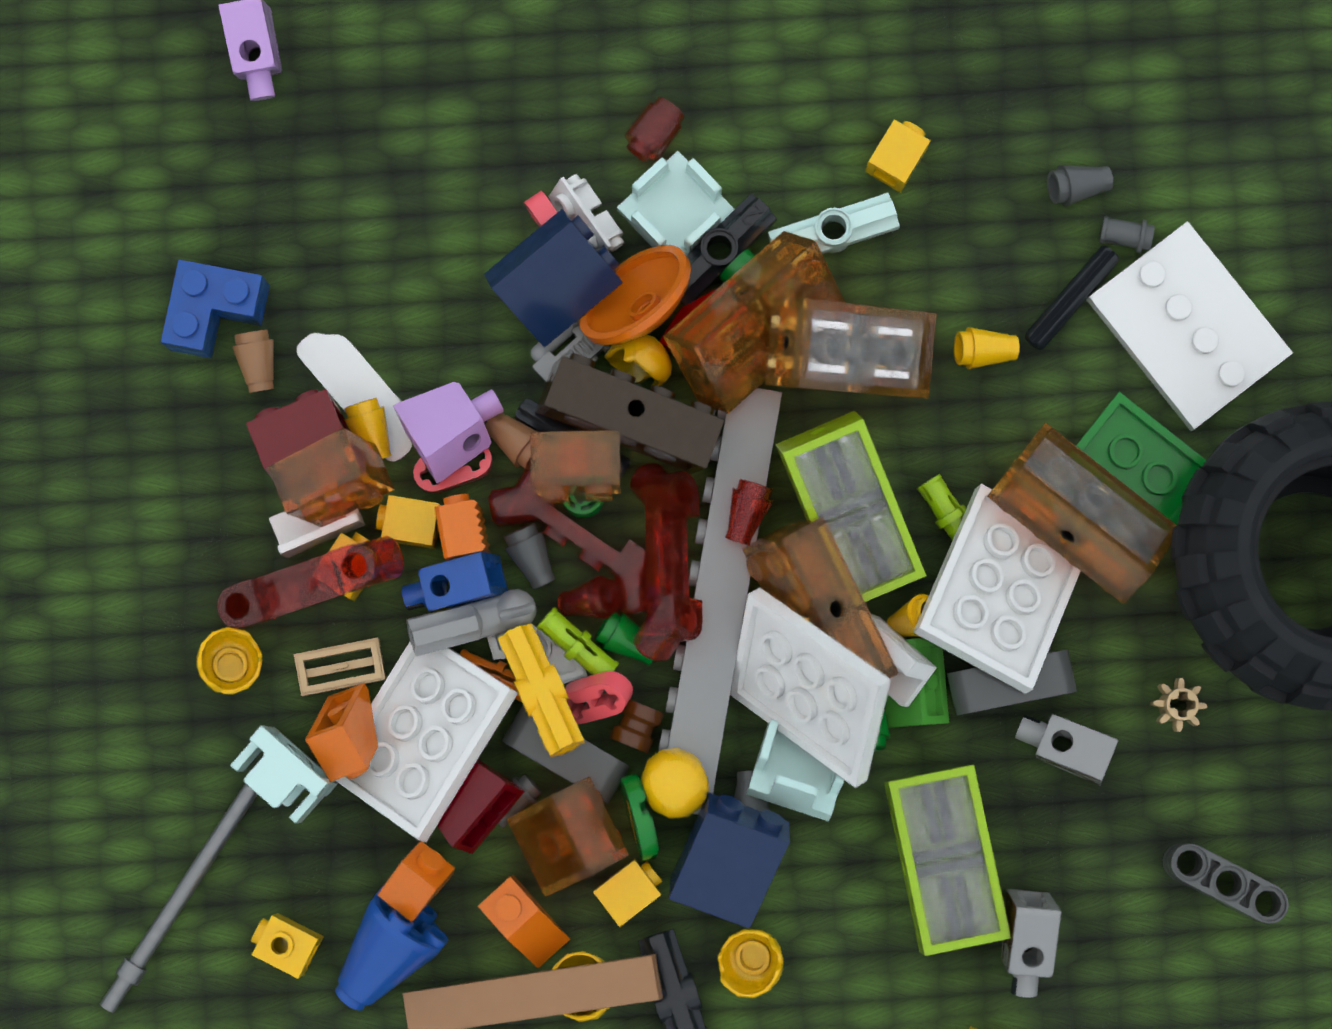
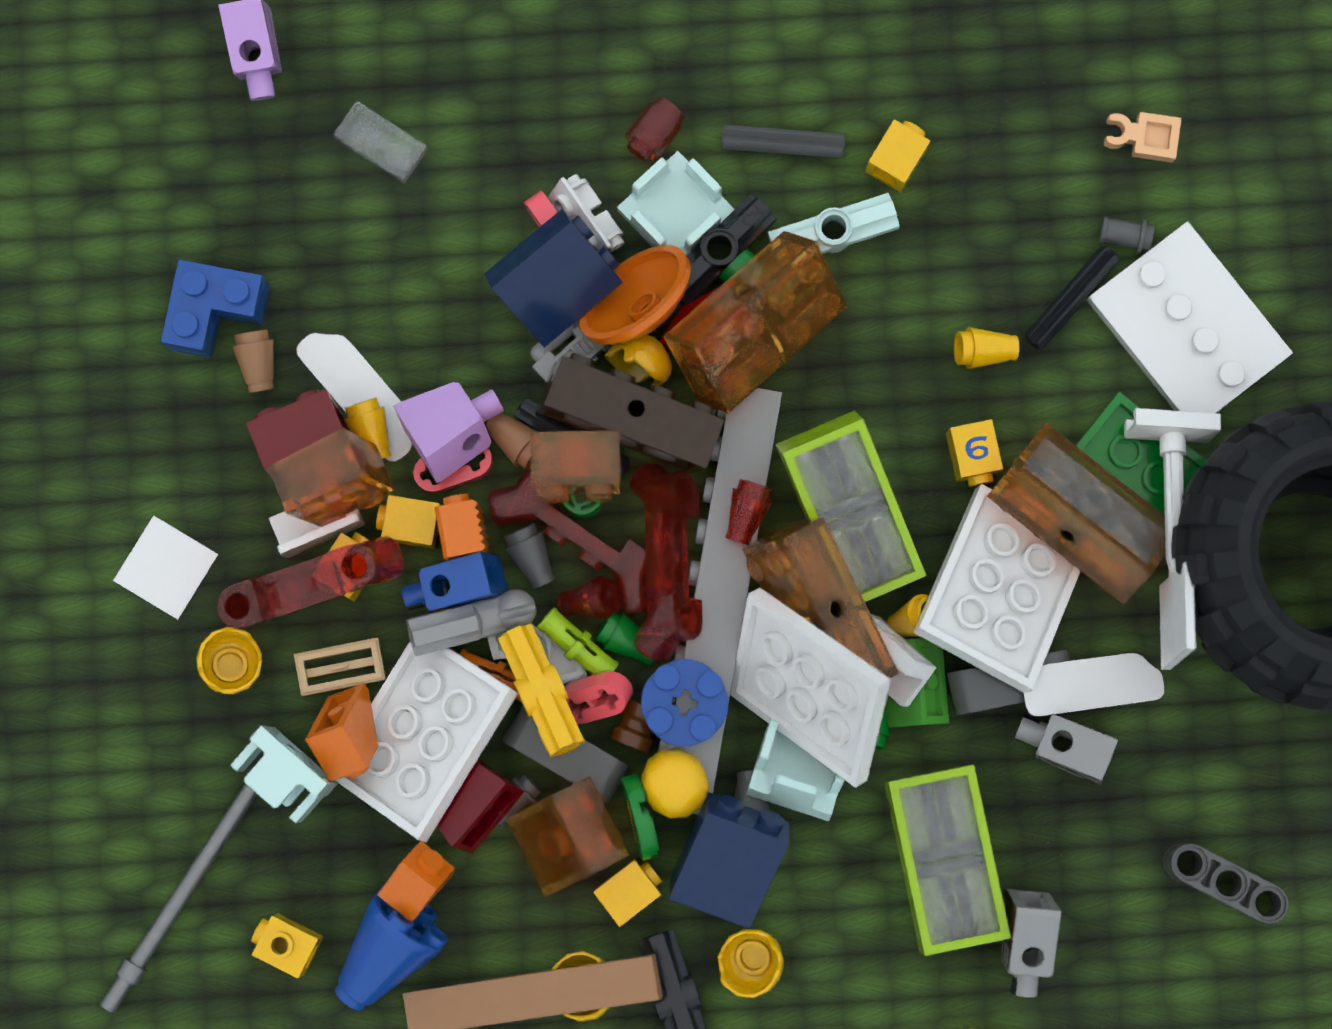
(165, 567): none -> white sticker
(380, 142): none -> clear plate
(524, 921): orange slope -> none
(705, 688): none -> blue plate
(782, 141): none -> dark grey axle
(850, 348): brick -> none
(943, 504): lime pin -> none
(974, 452): none -> yellow brick
(1075, 183): dark grey cone -> none
(1094, 684): none -> white sticker
(1151, 136): none -> light nougat plate
(1176, 592): none -> white piece
(1185, 695): tan gear -> none

